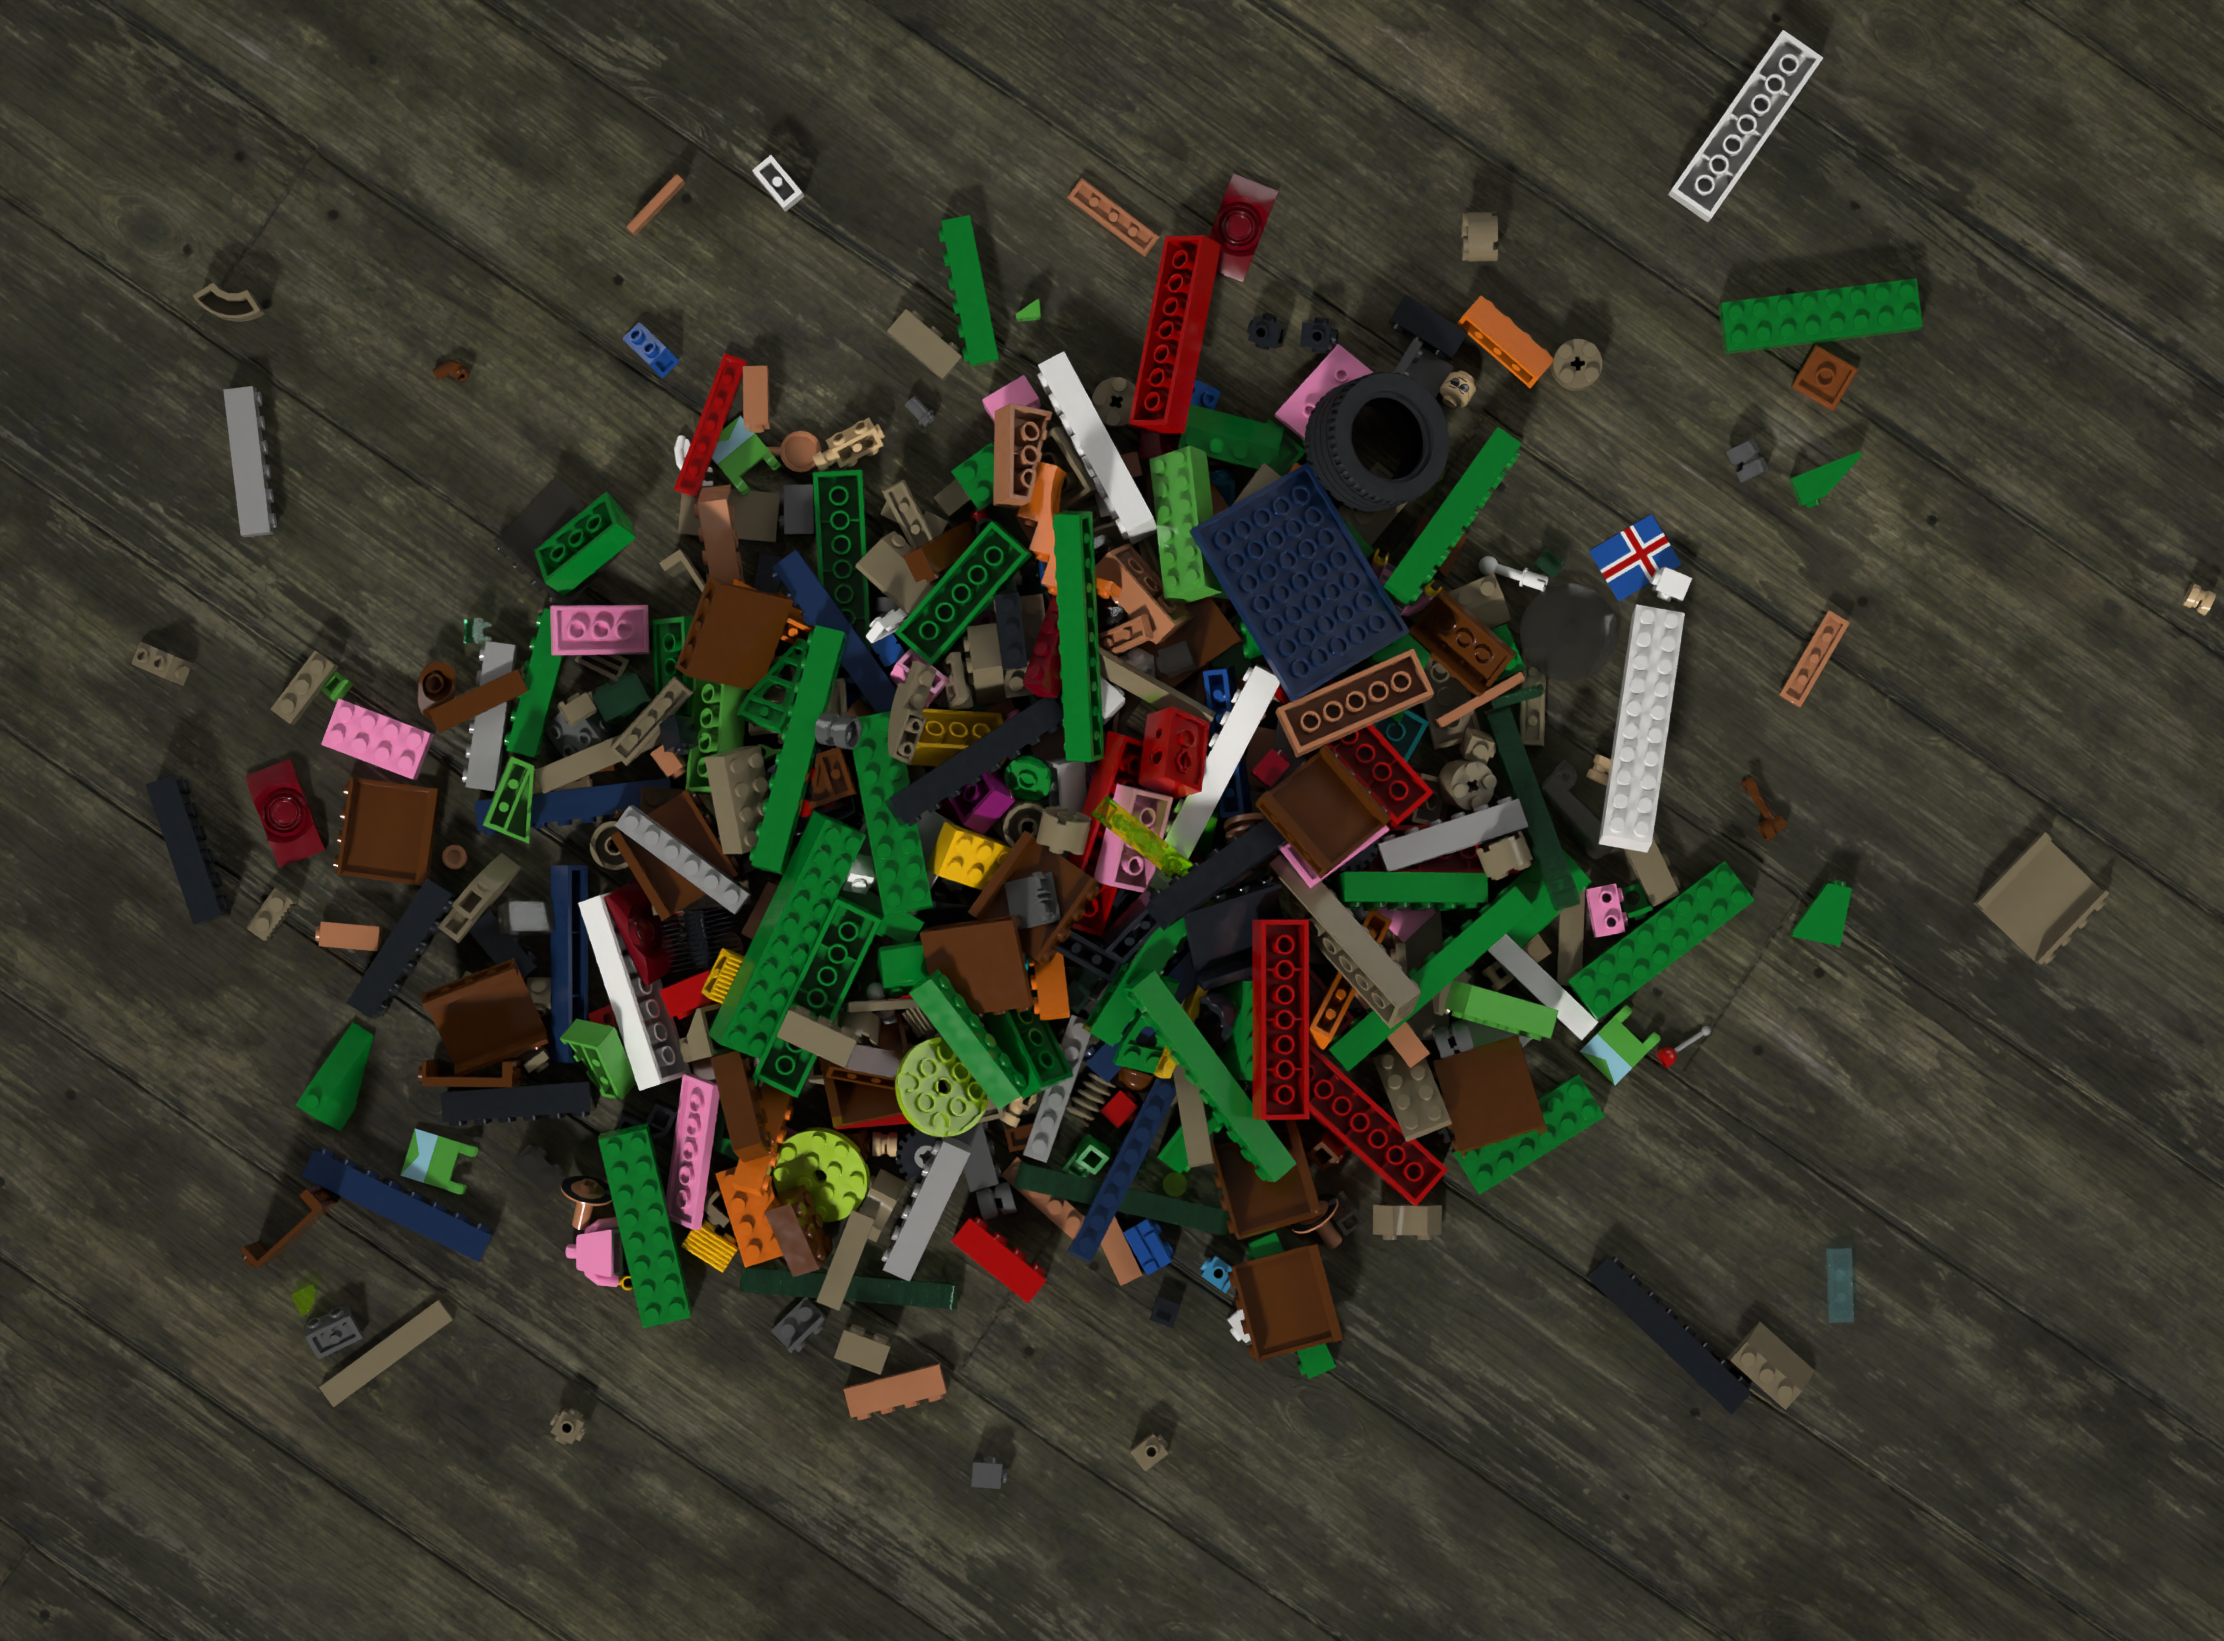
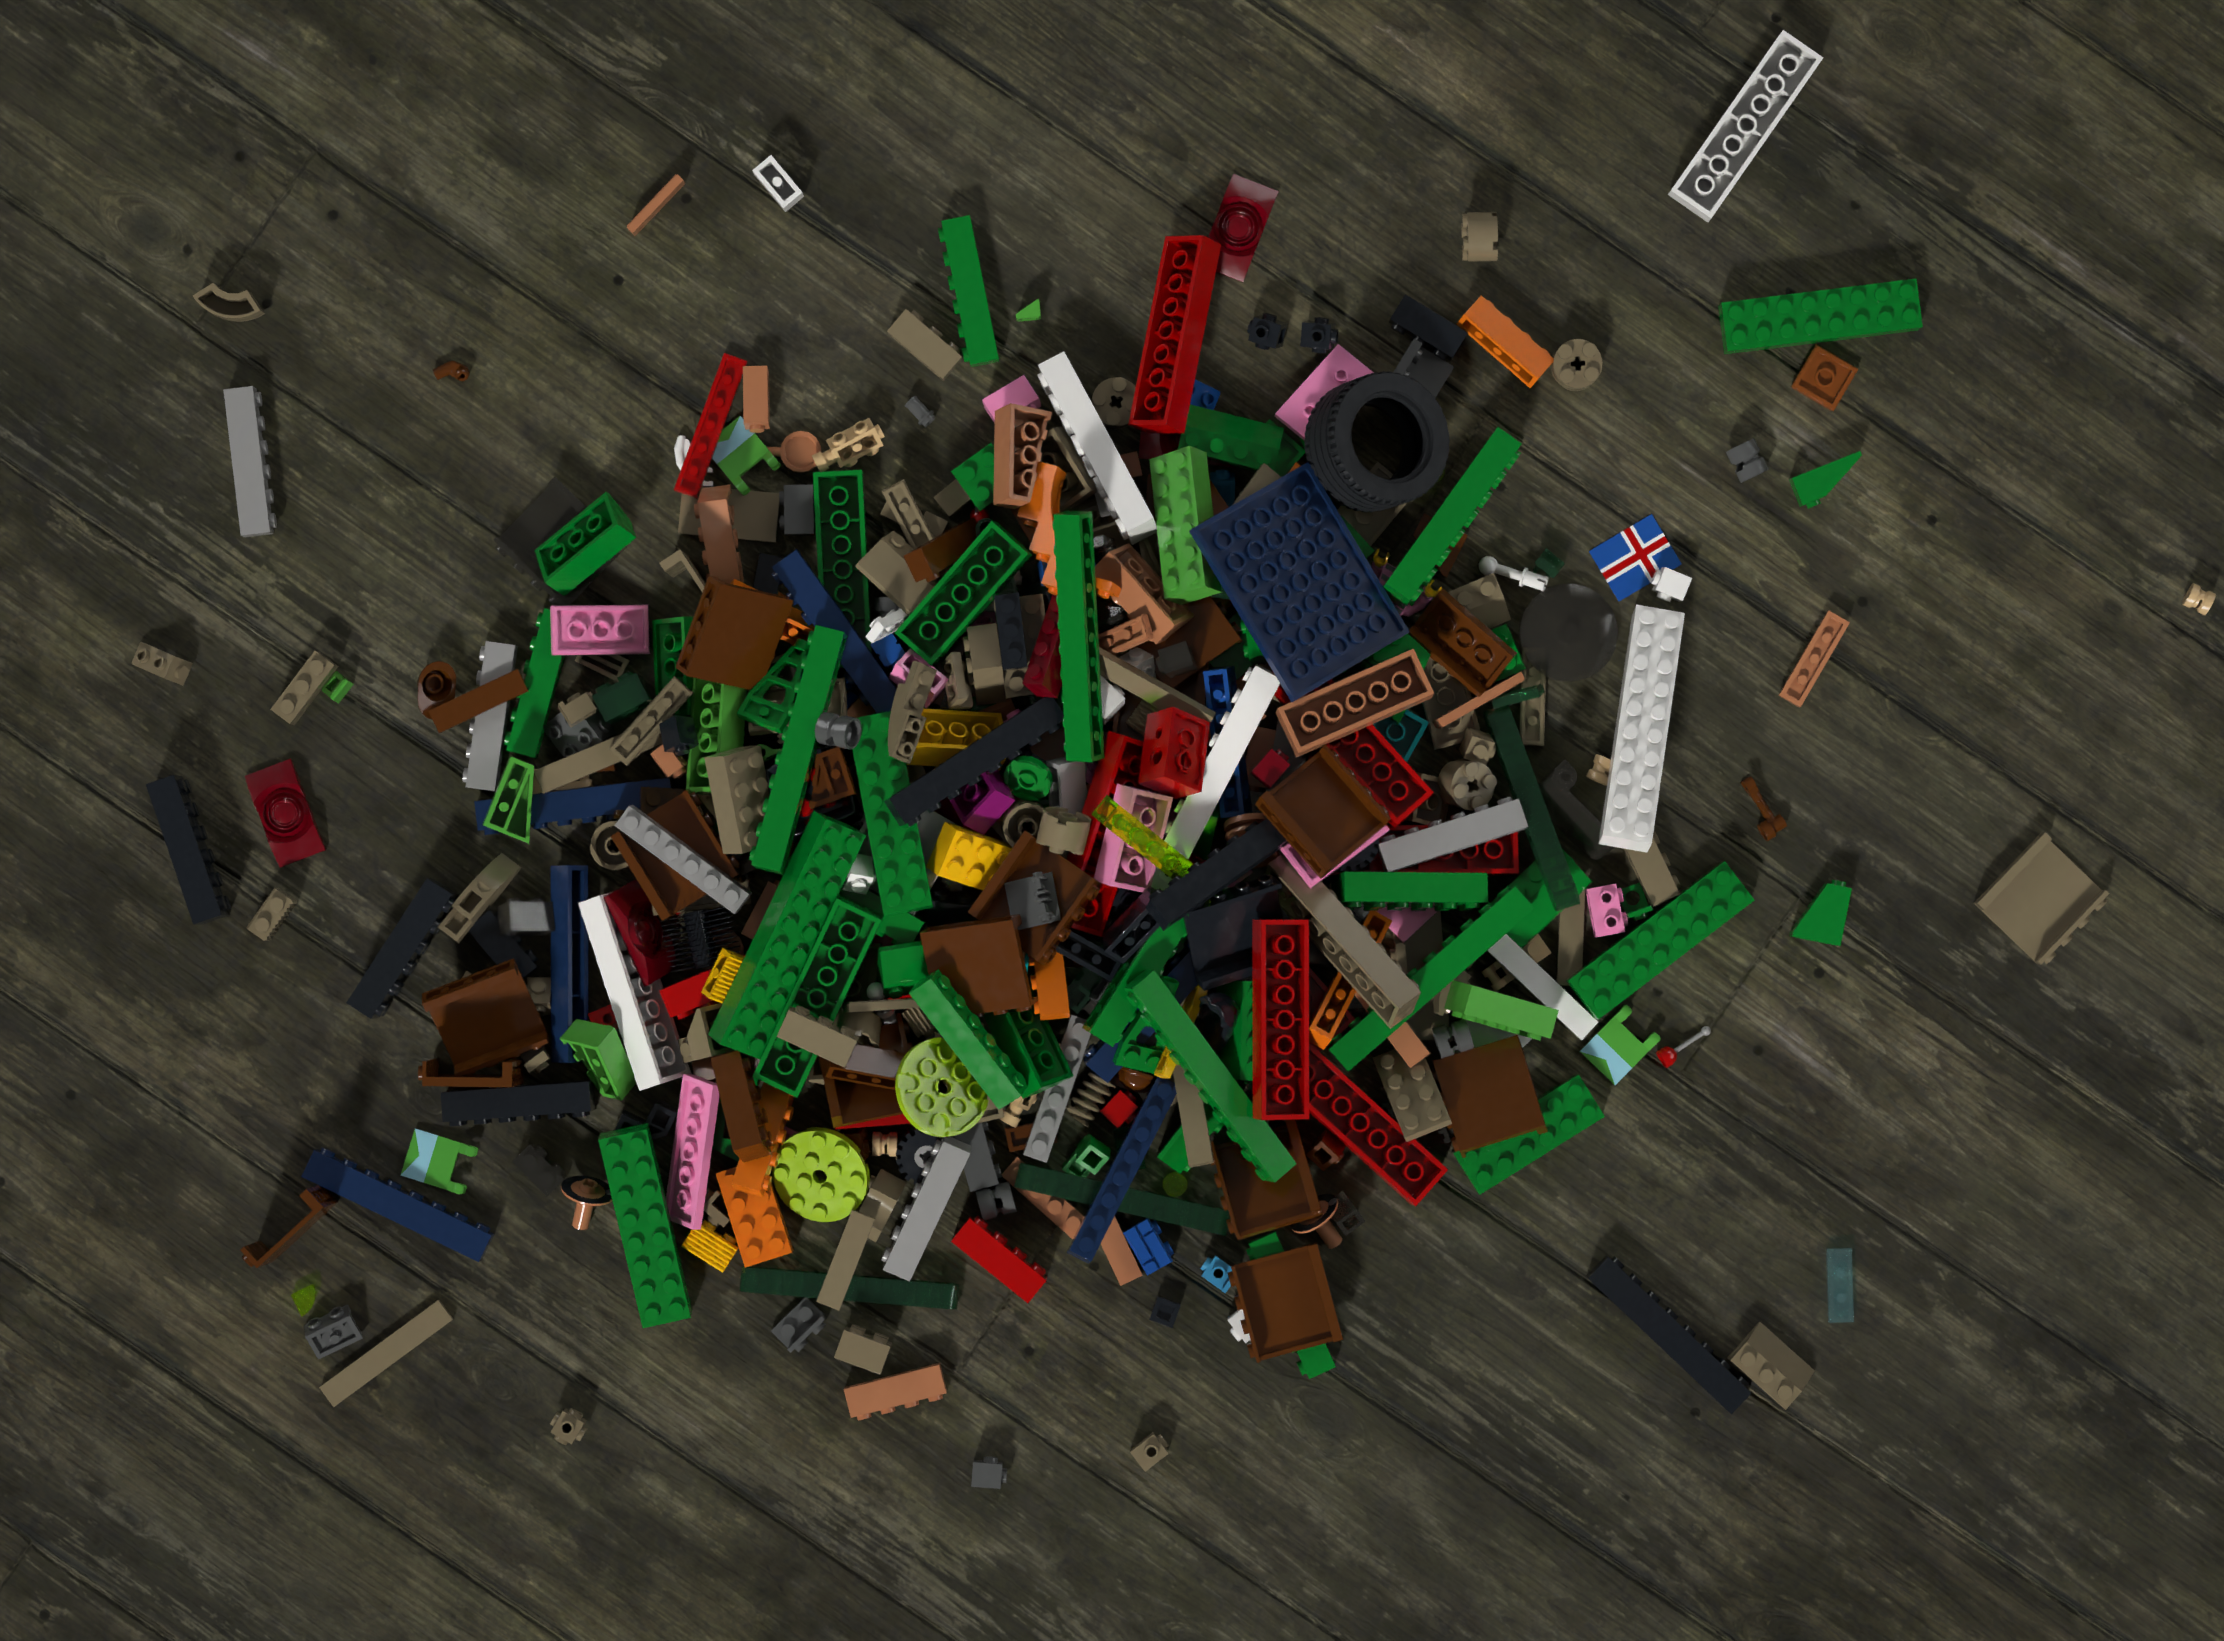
(336, 1086): green wedge -> none
(349, 936): nougat brick -> none
(377, 739): bright pink brick -> none
(387, 831): reddish brown panel -> none
(454, 857): nougat tile -> none
(474, 631): clear green tile -> none
(600, 1253): bright pink torso -> none
(651, 350): blue bracket -> none
(799, 1230): reddish brown brick -> none
(1113, 217): nougat tile -> none
(1407, 1219): dark tan brick -> none
(1457, 389): tan head -> none
(1504, 855): dark tan brick -> none

